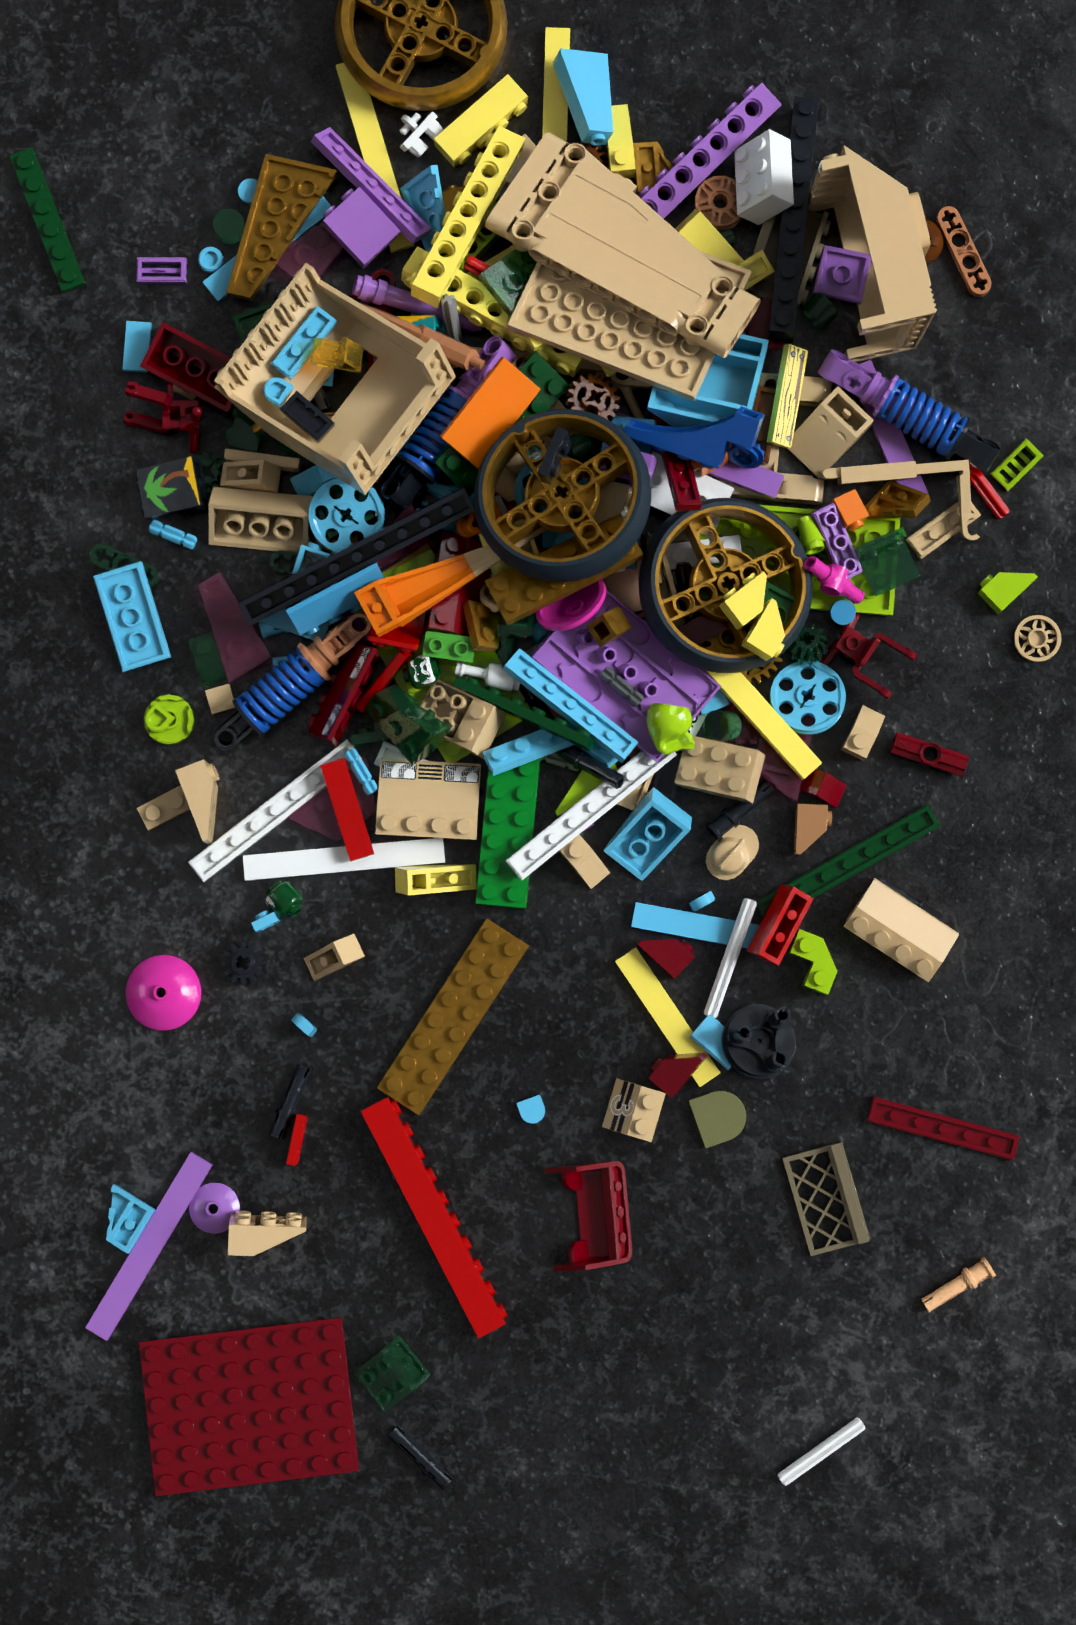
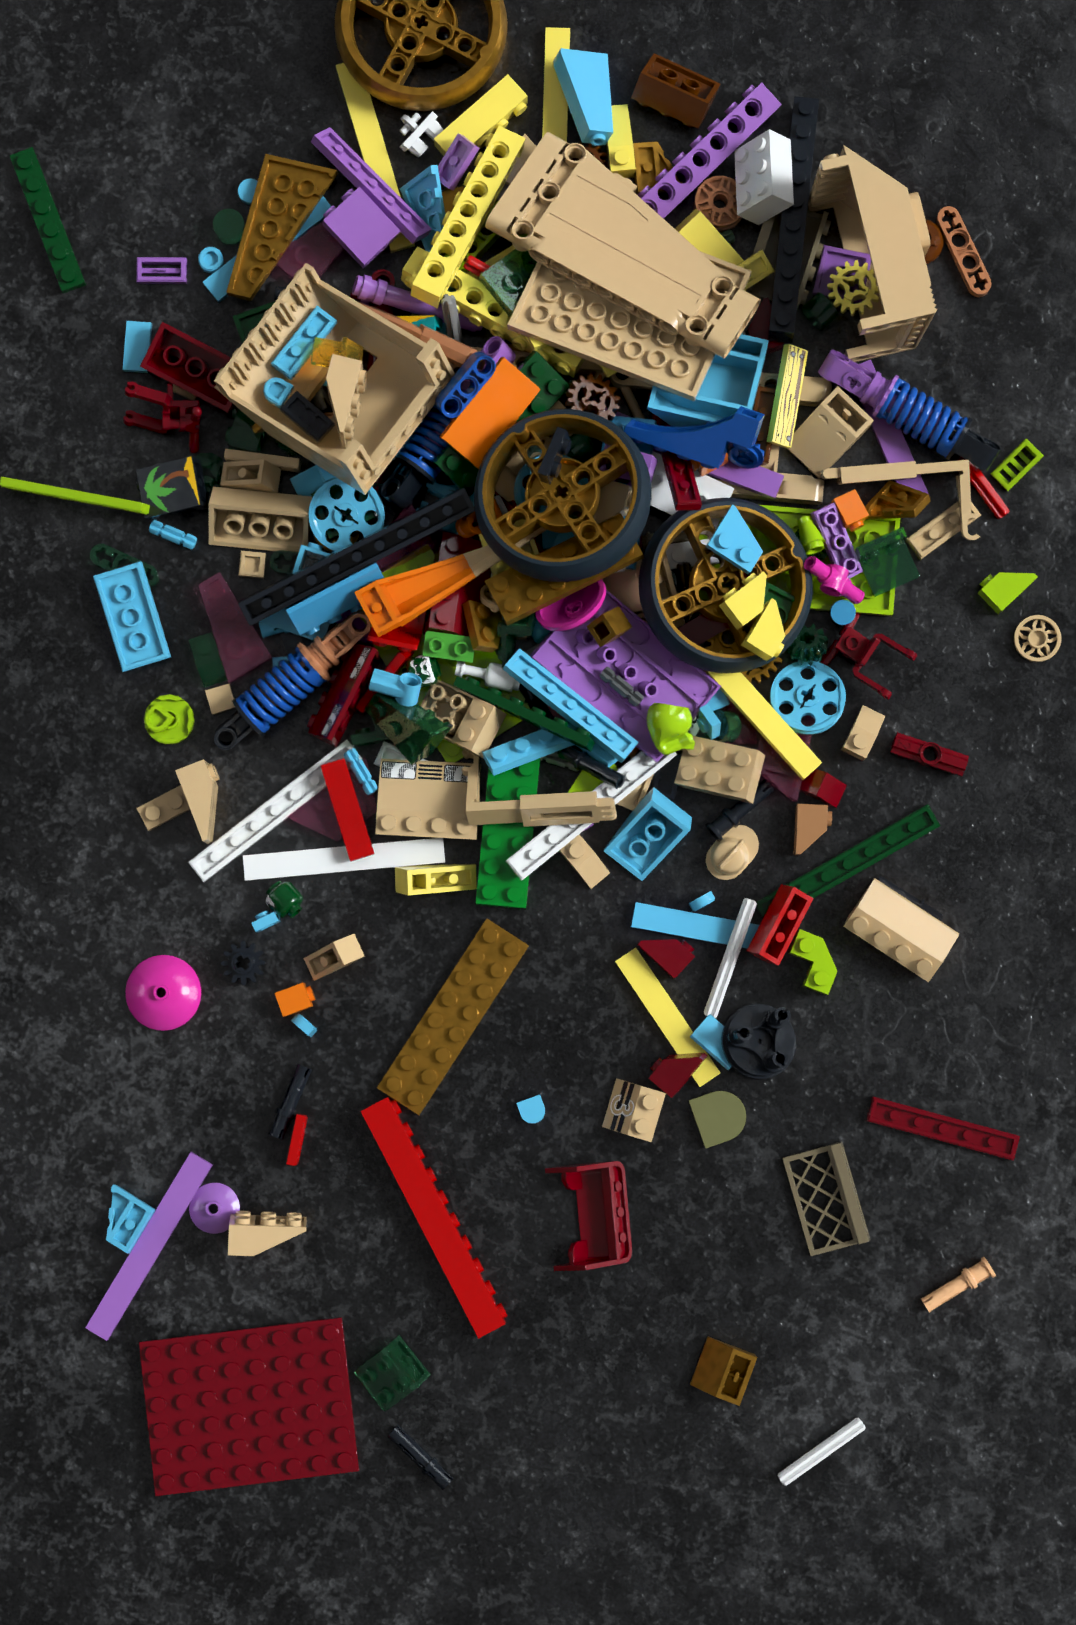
(74, 495): none -> lime tile
(252, 564): none -> tan tile
(295, 999): none -> orange brick
(344, 386): none -> tan slope
(403, 687): none -> medium azure piece
(456, 161): none -> medium lavender plate
(477, 381): none -> blue beam
(534, 809): none -> tan hinge
(675, 91): none -> reddish brown slope
(708, 722): none -> medium azure plate
(723, 1370): none -> pearl gold slope
(735, 541): none -> medium azure wing
(844, 283): none -> light yellow gear

